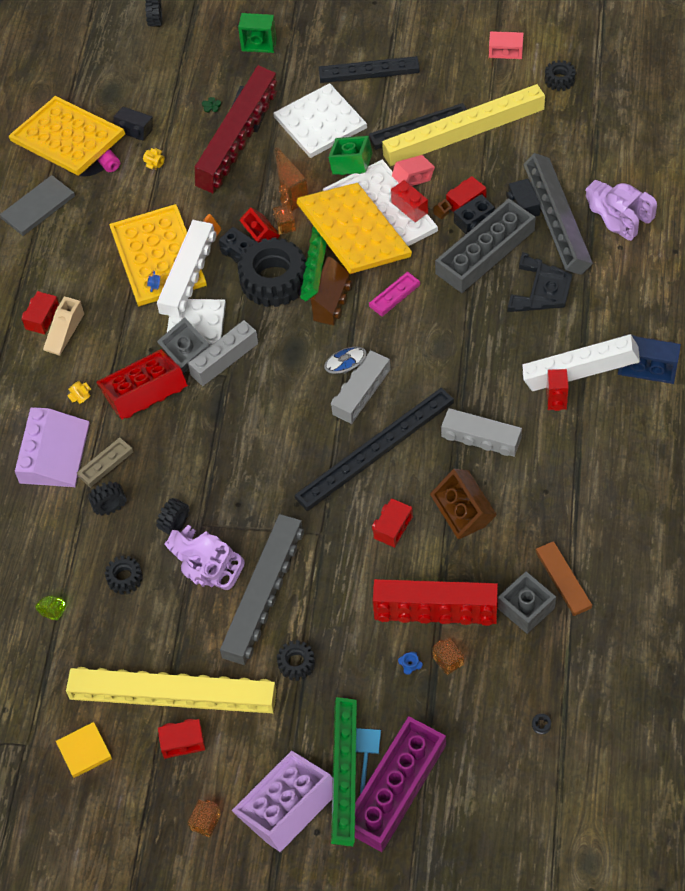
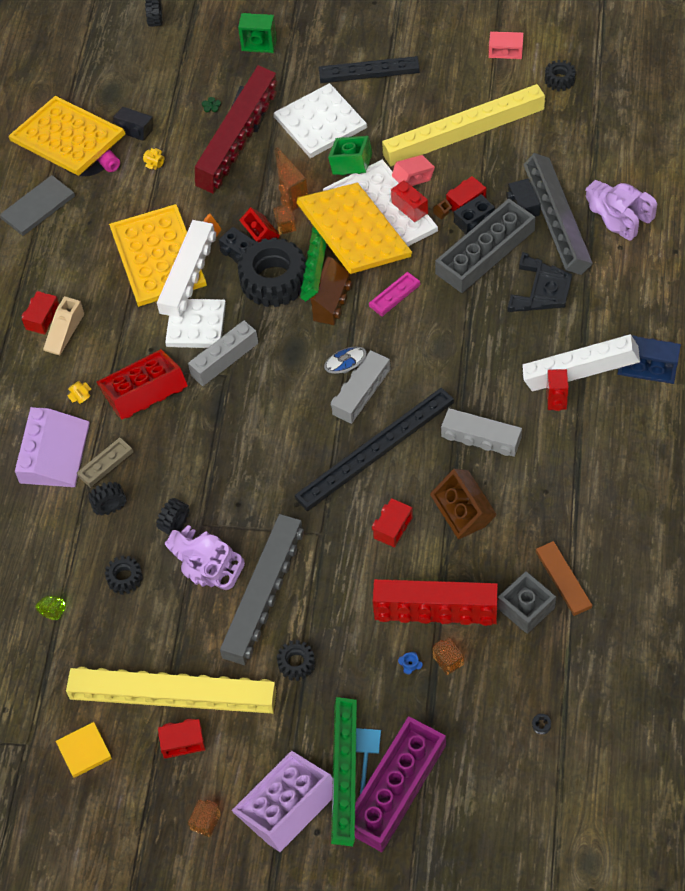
(153, 281): blue plate -> none
(183, 343): dark grey brick -> none
(378, 136): black plate -> none

